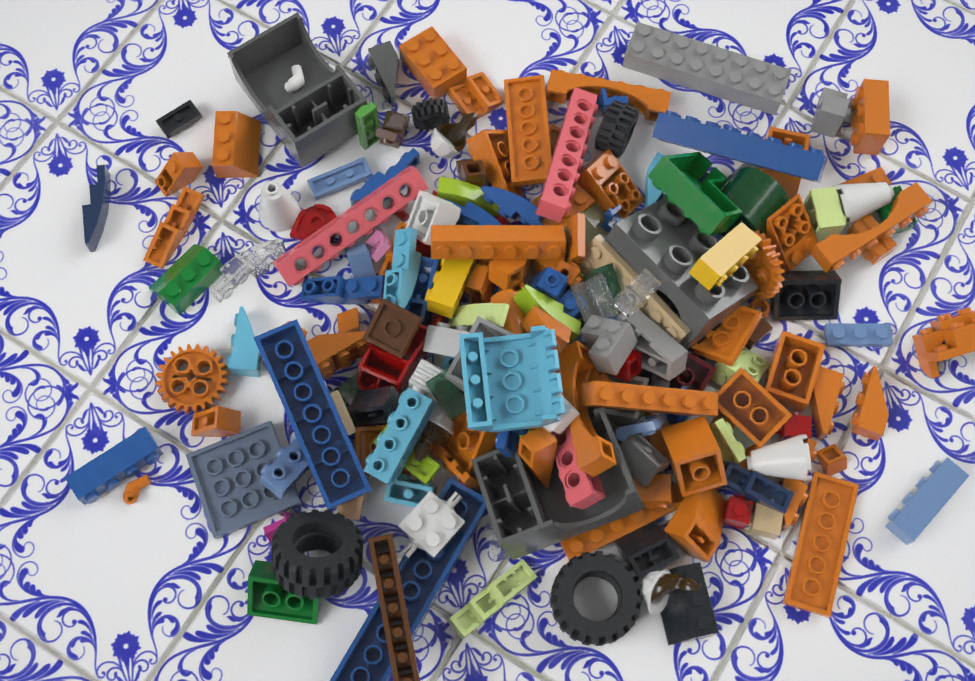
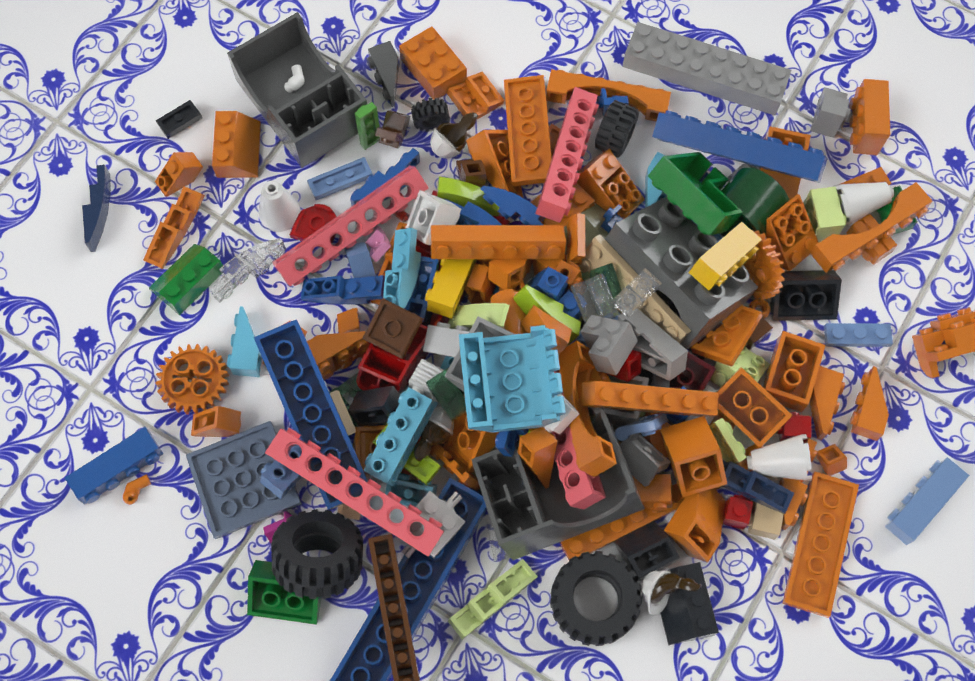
(280, 451): none -> coral brick

